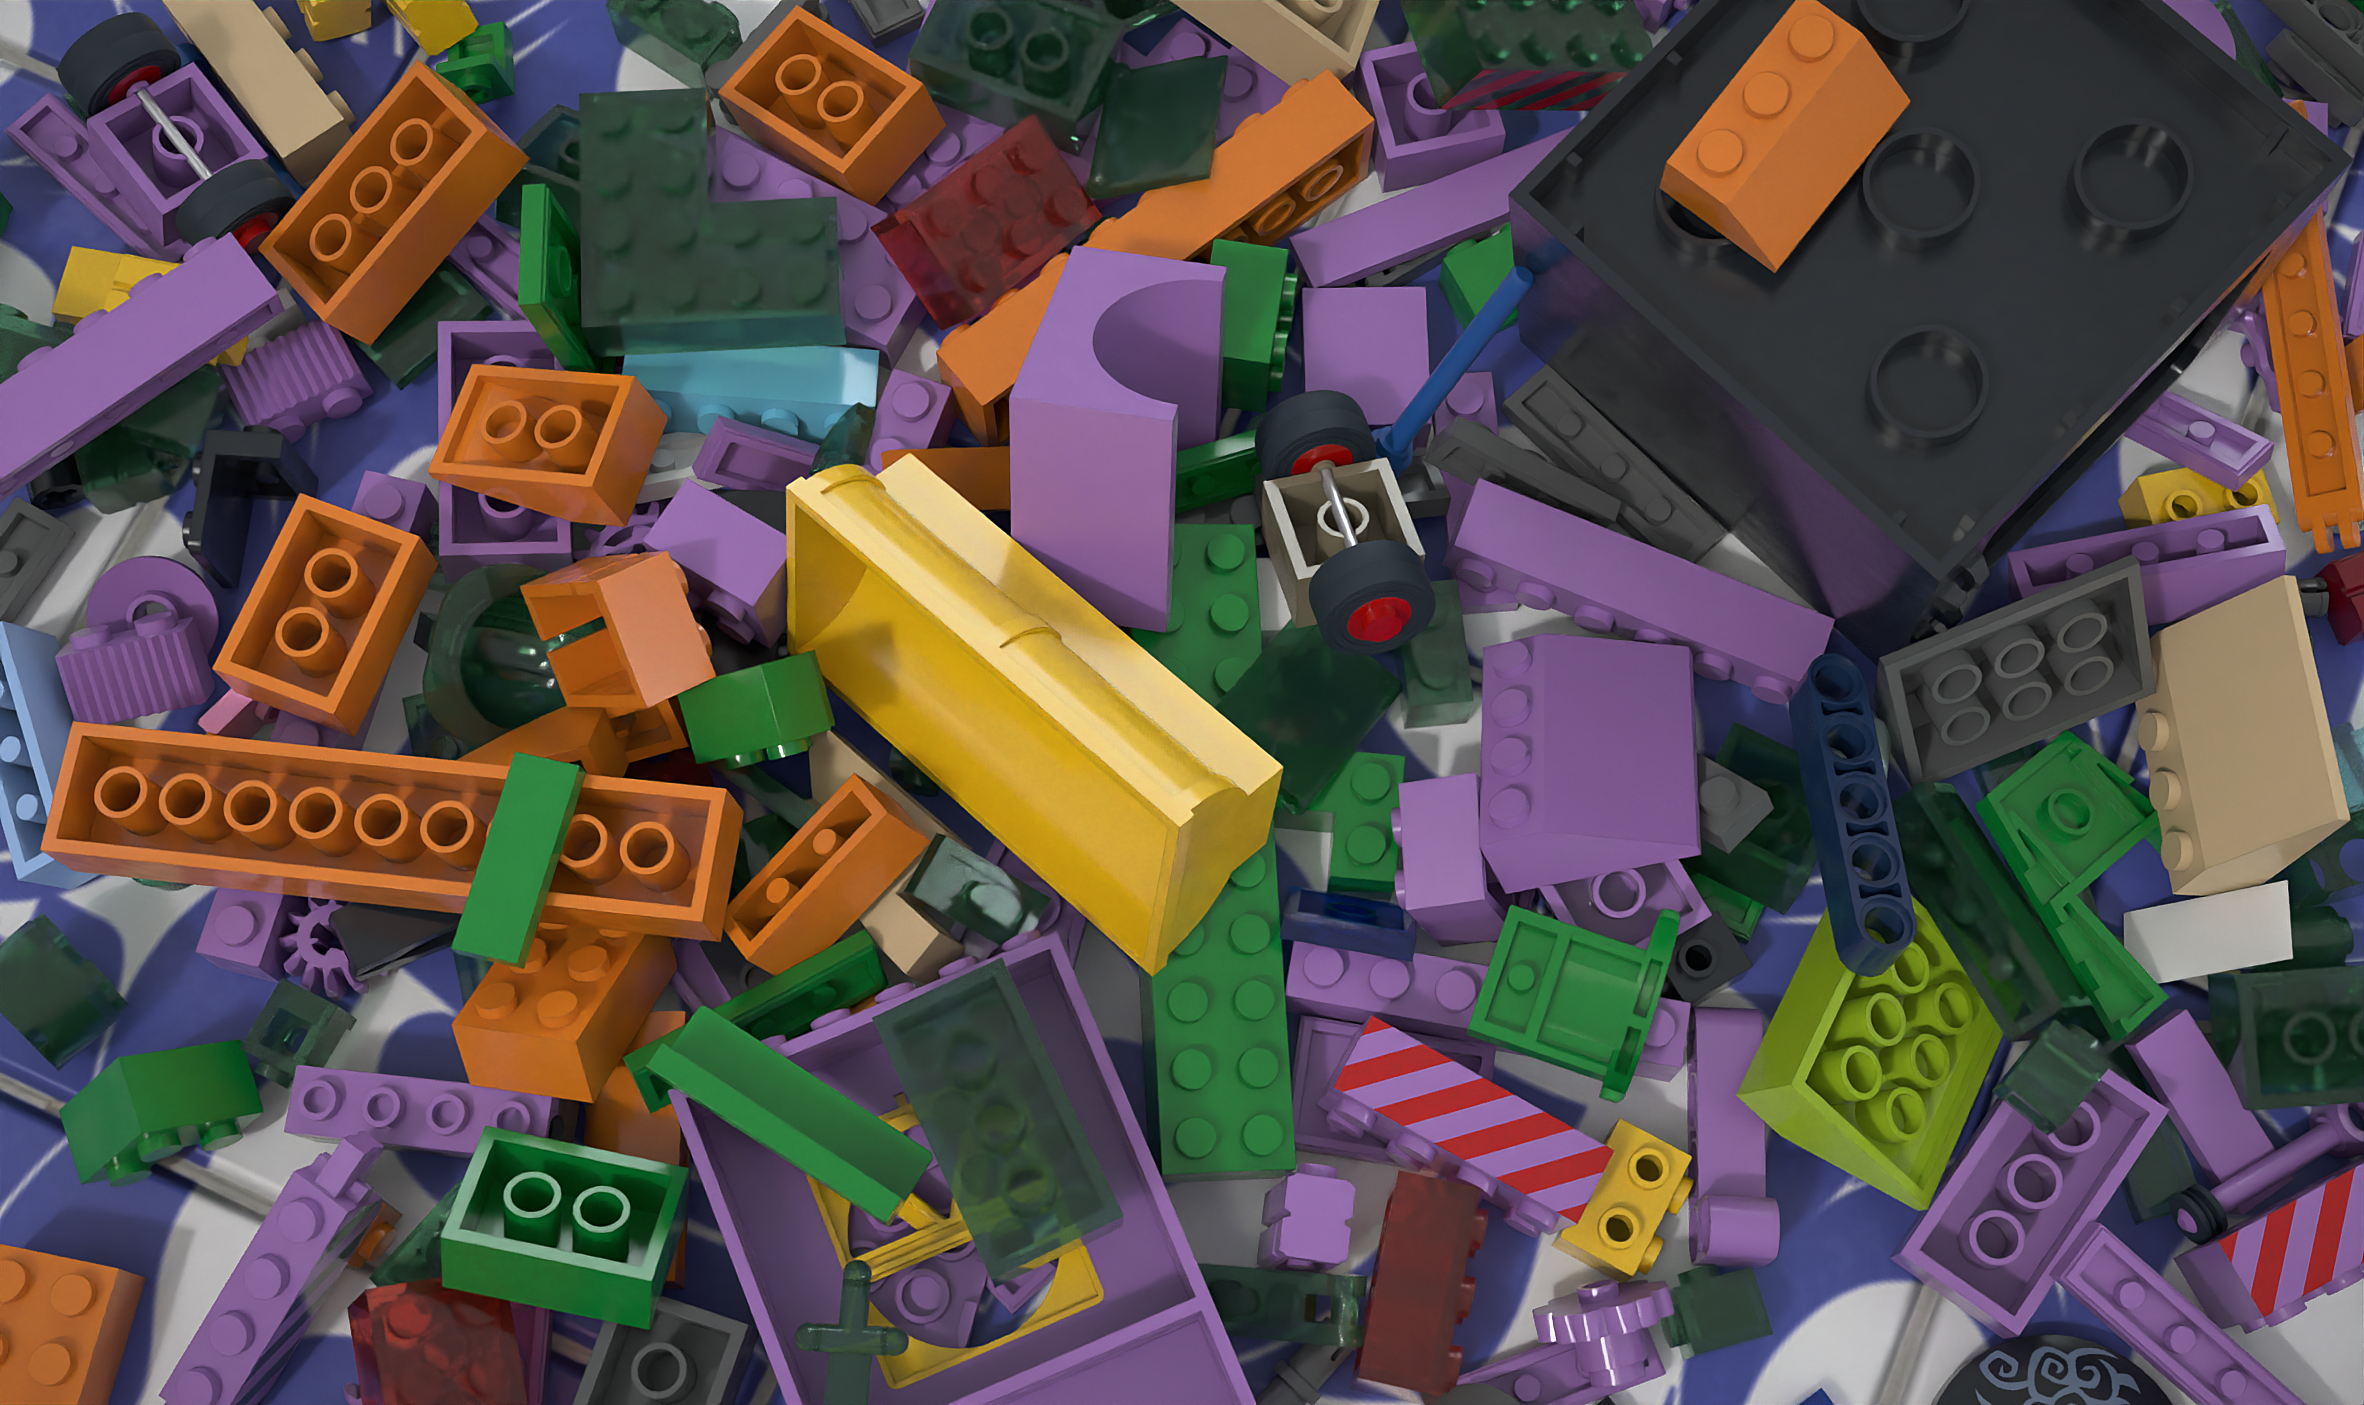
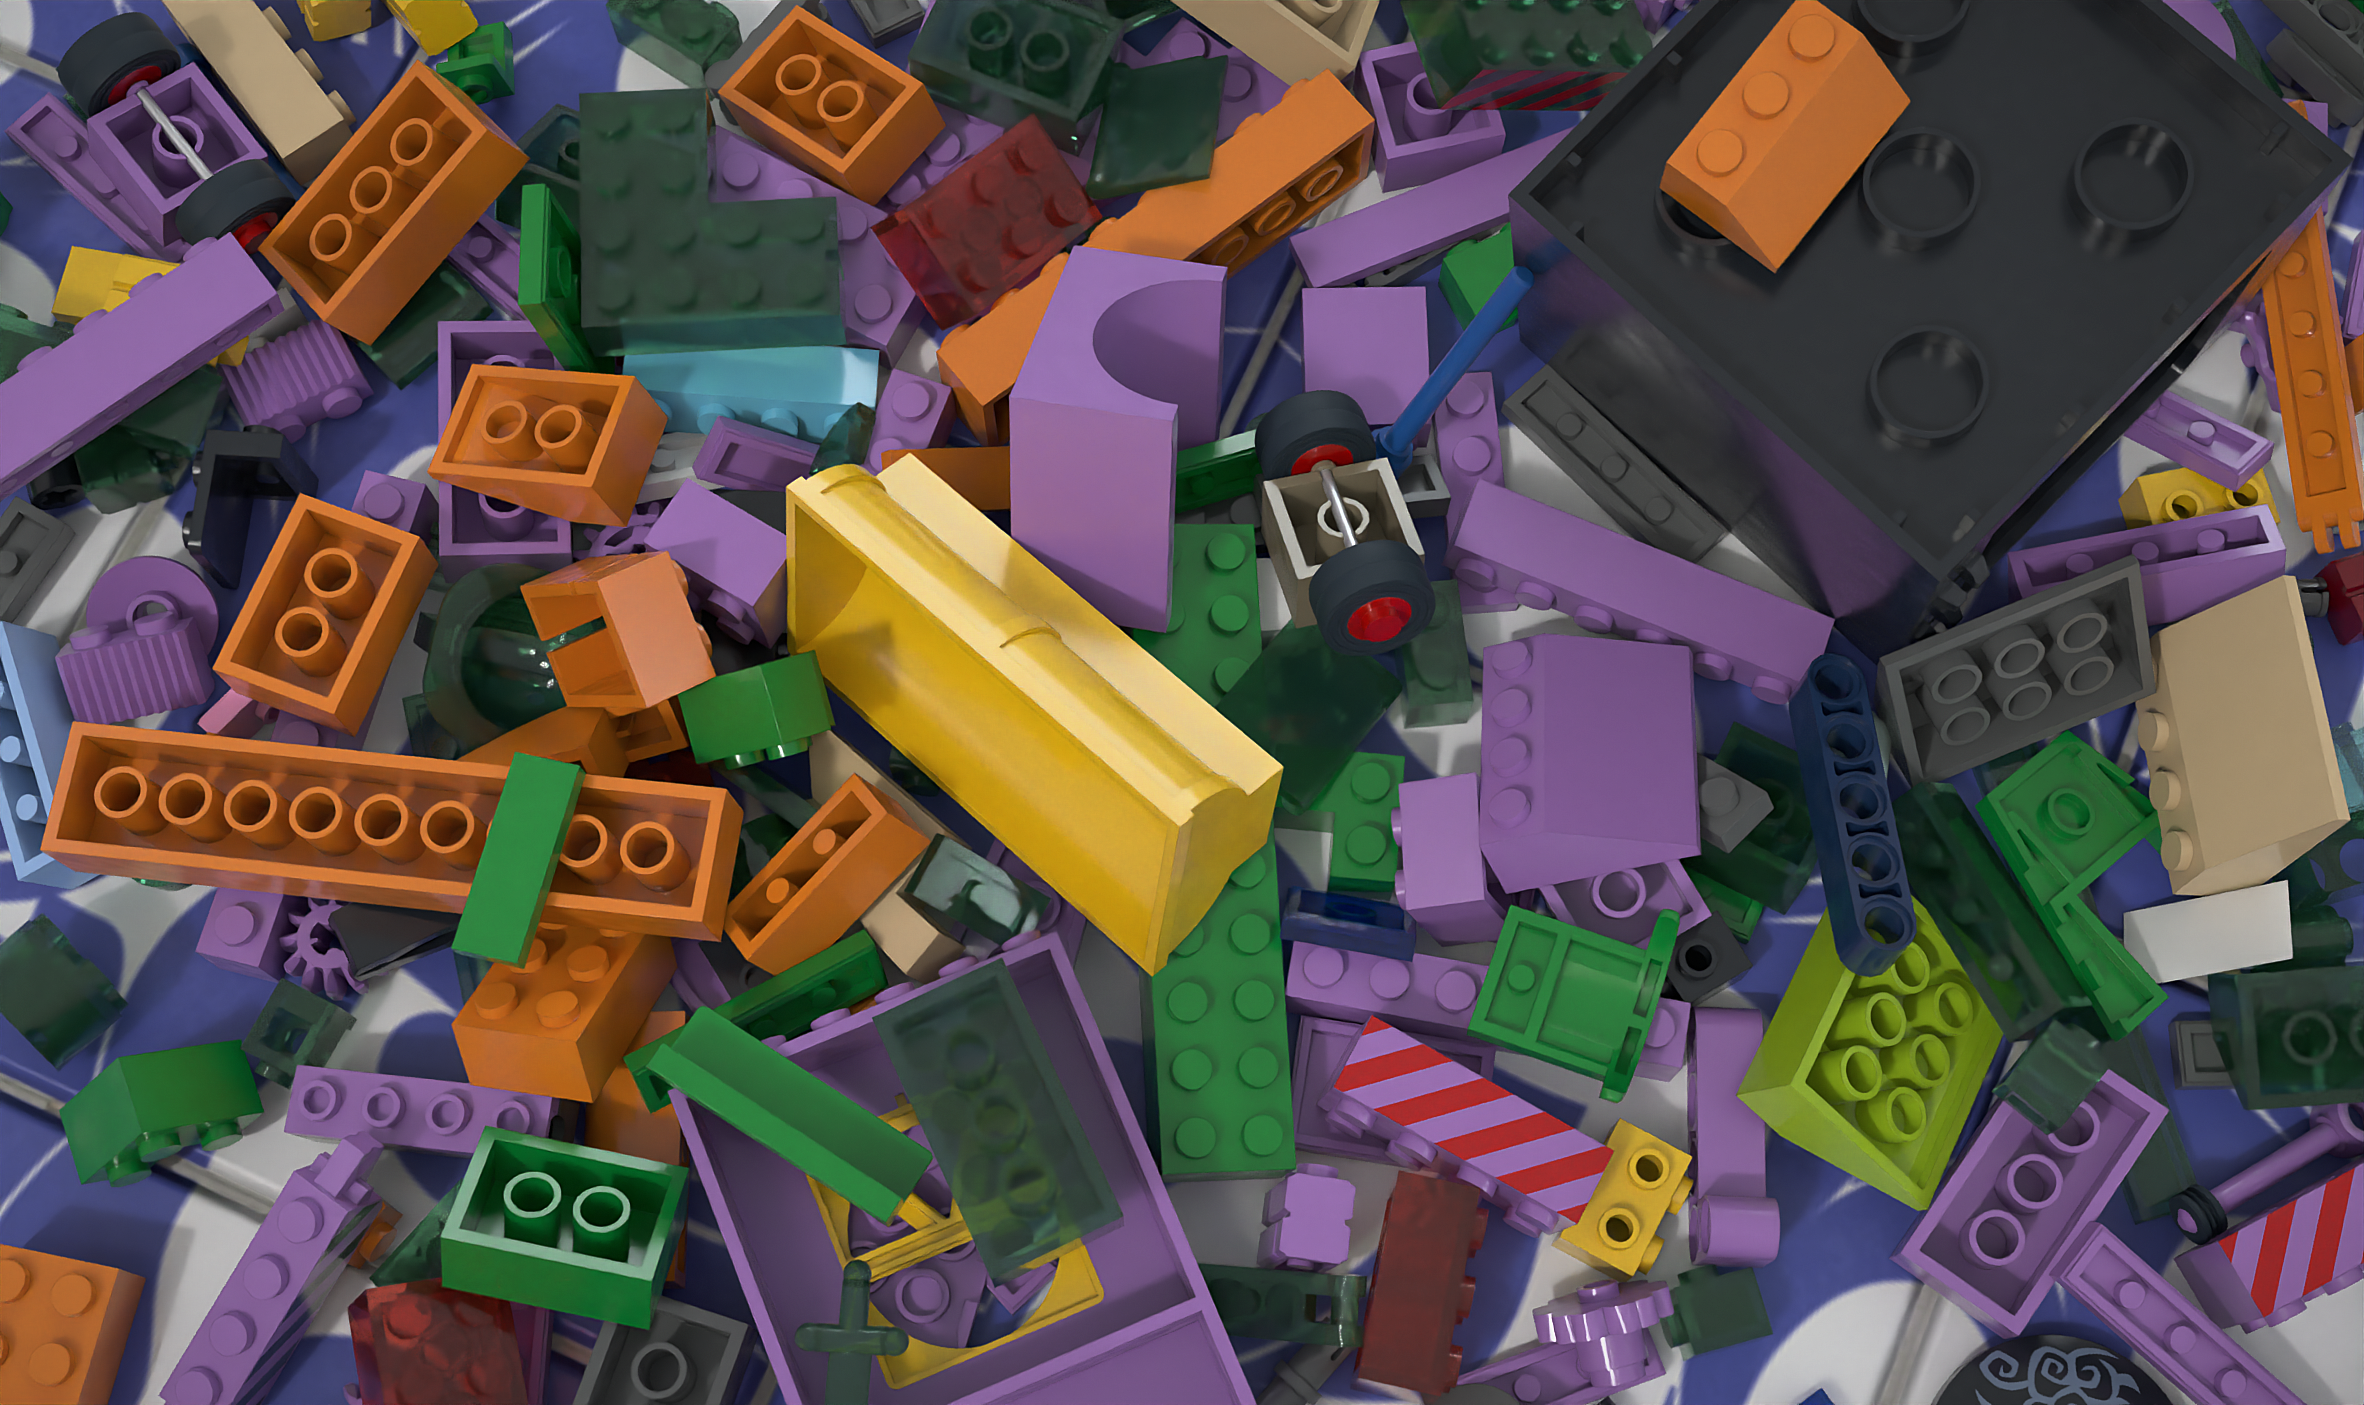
(1256, 321): green brick -> none
(1474, 452): dark grey plate -> none
(2201, 1100): medium lavender tile -> none

